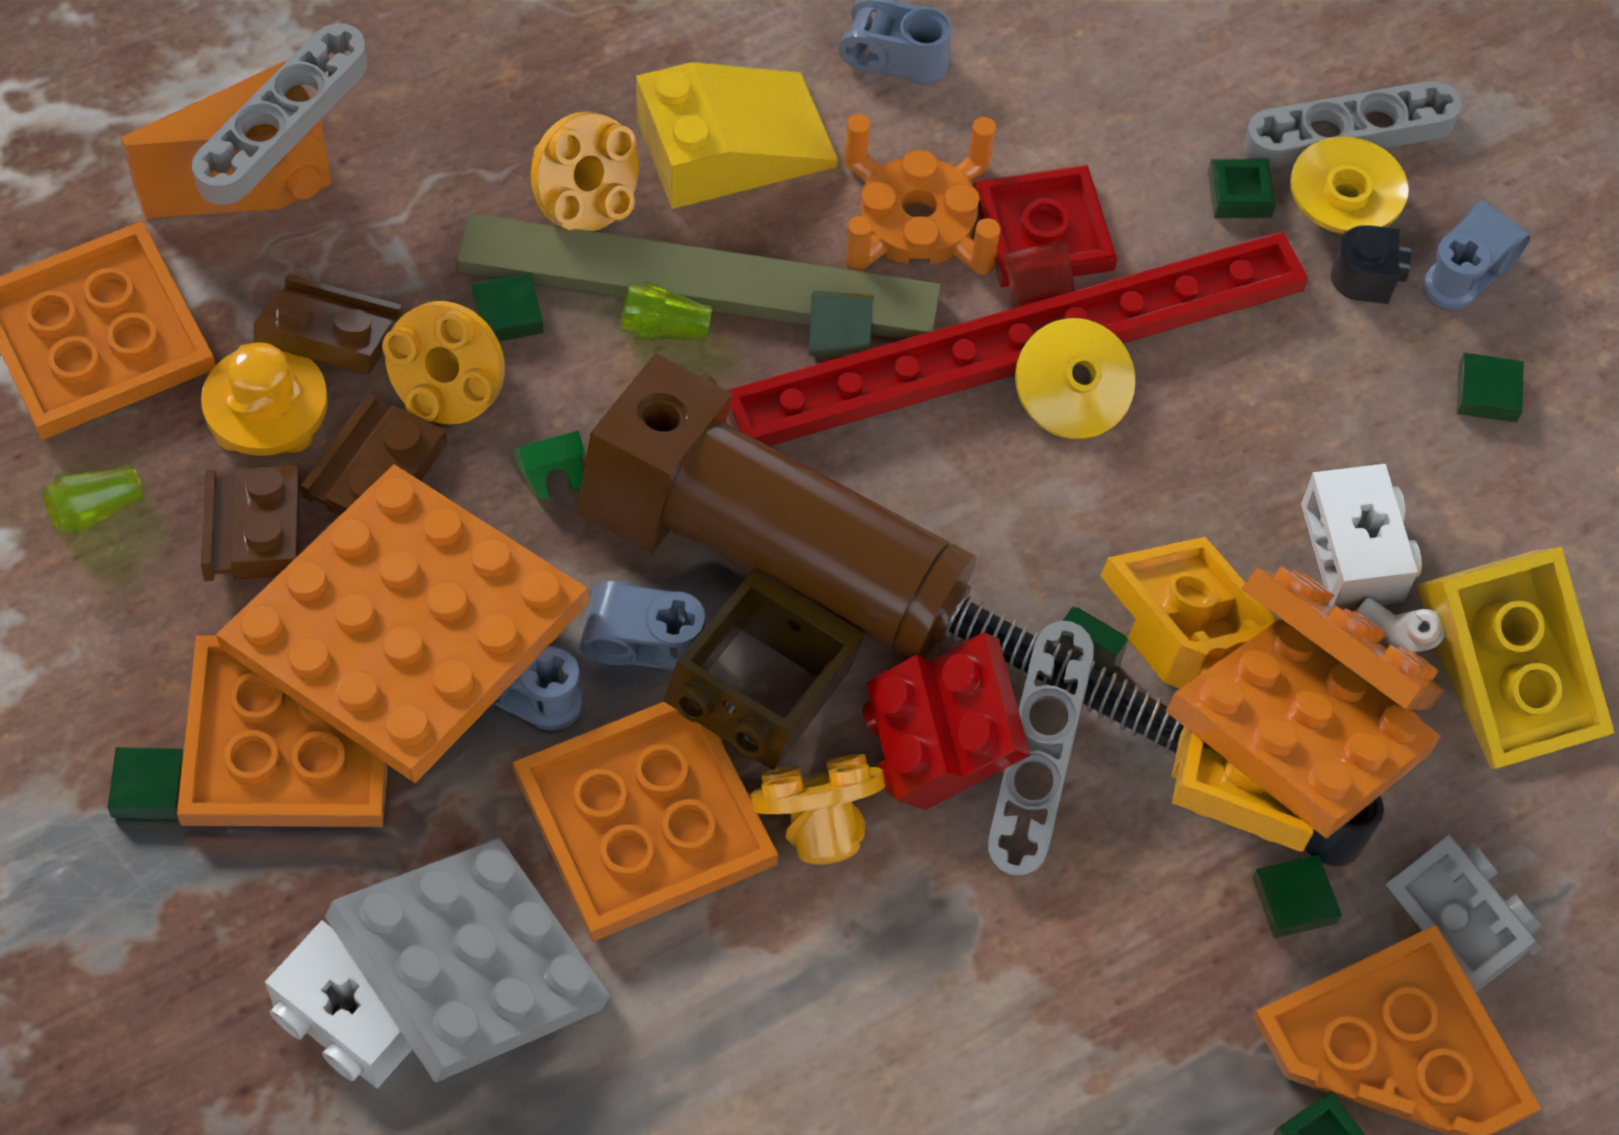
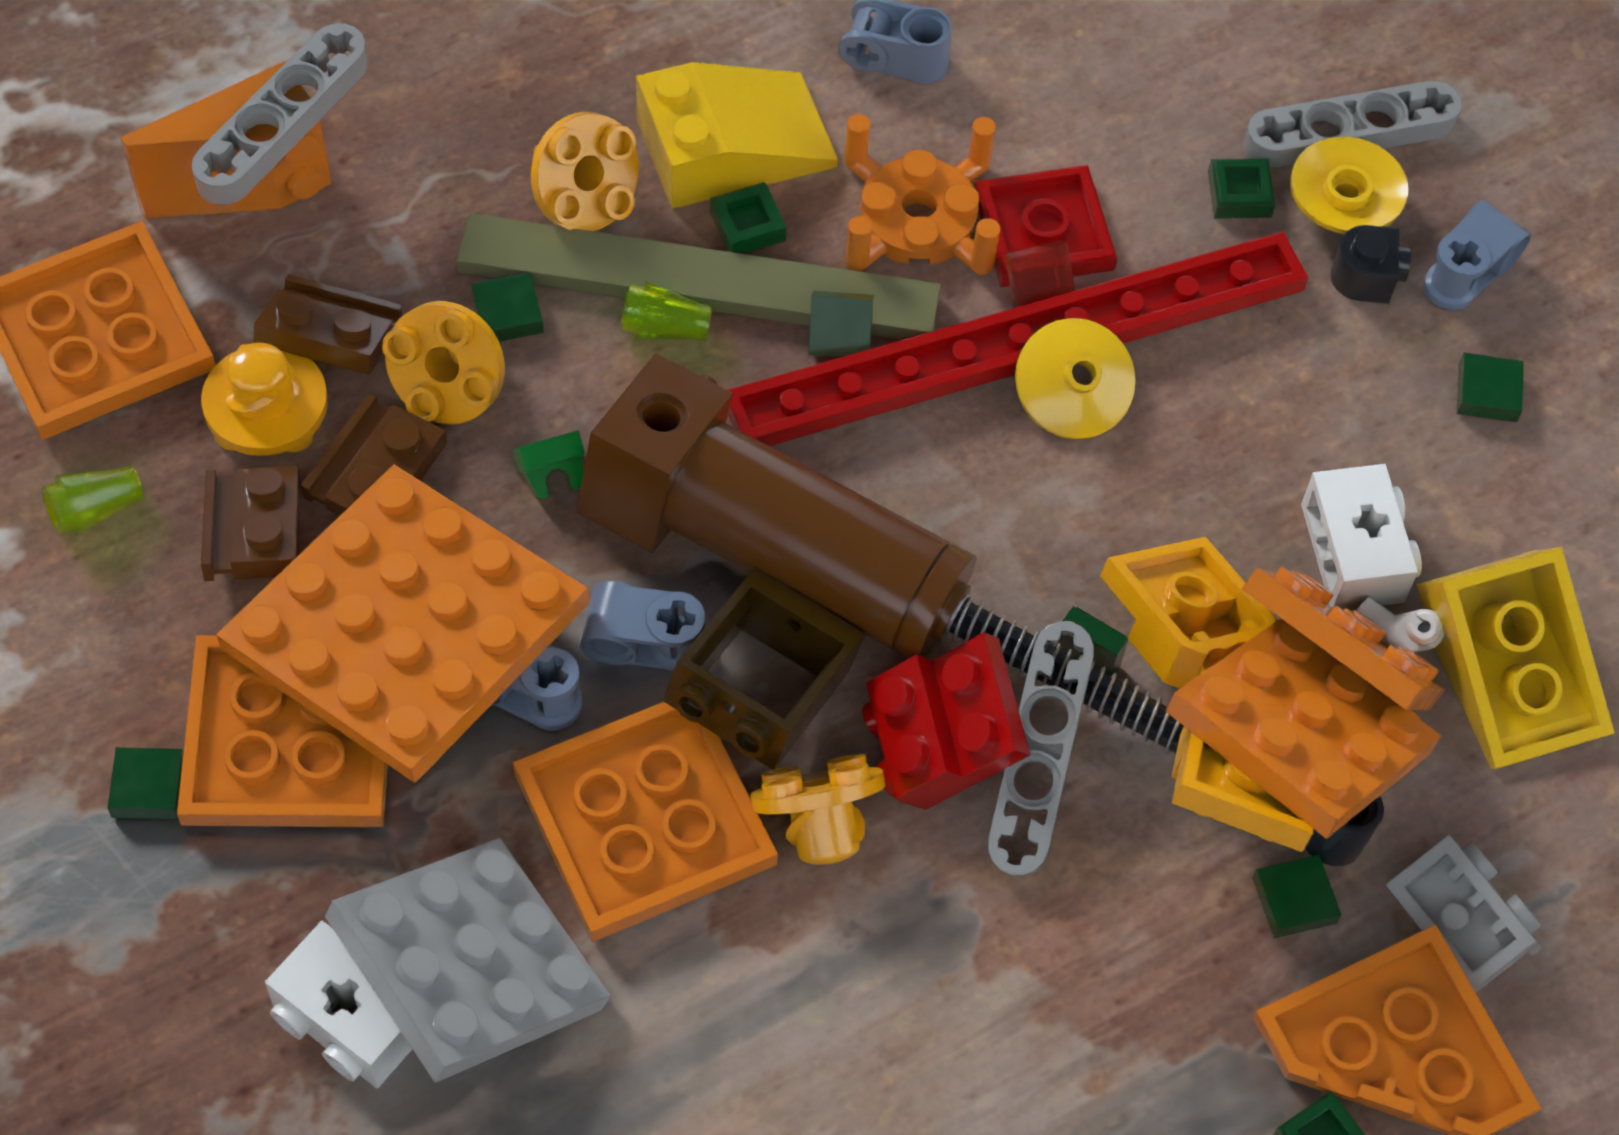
(748, 219): none -> dark green plate

